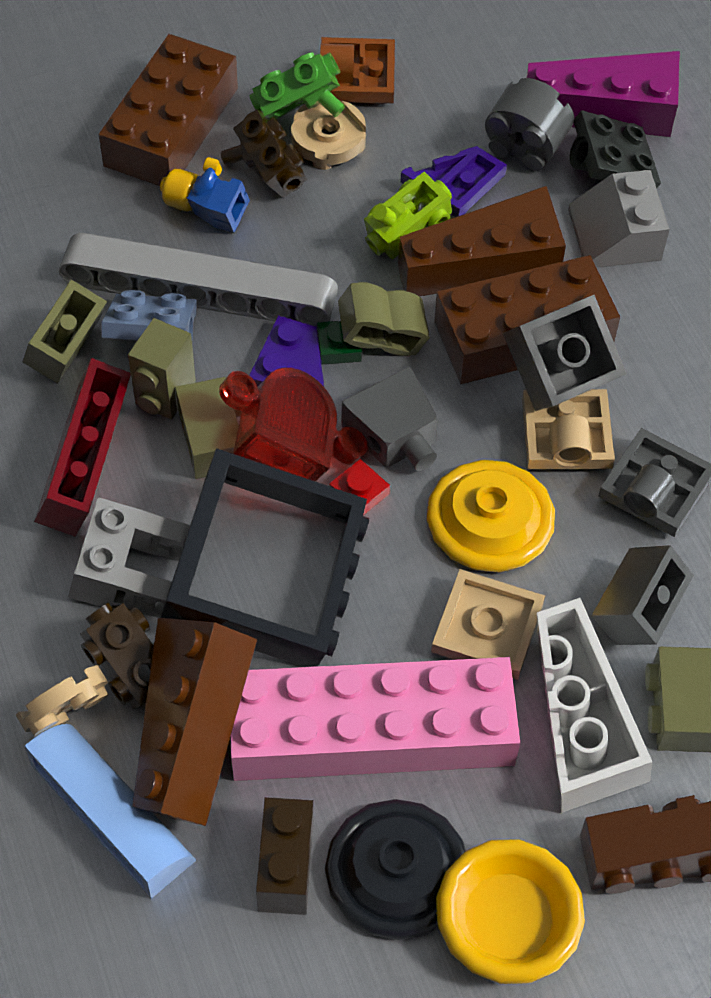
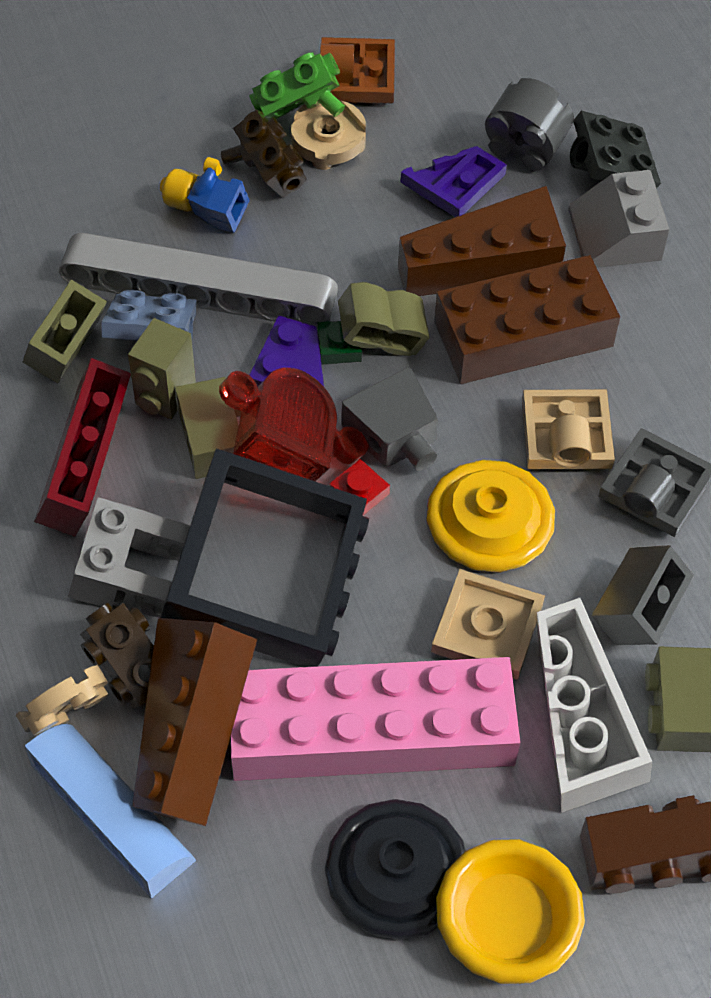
(168, 110): reddish brown brick -> none
(285, 856): dark brown brick -> none
(412, 208): lime brick -> none
(565, 353): dark grey brick -> none
(623, 87): magenta wedge -> none

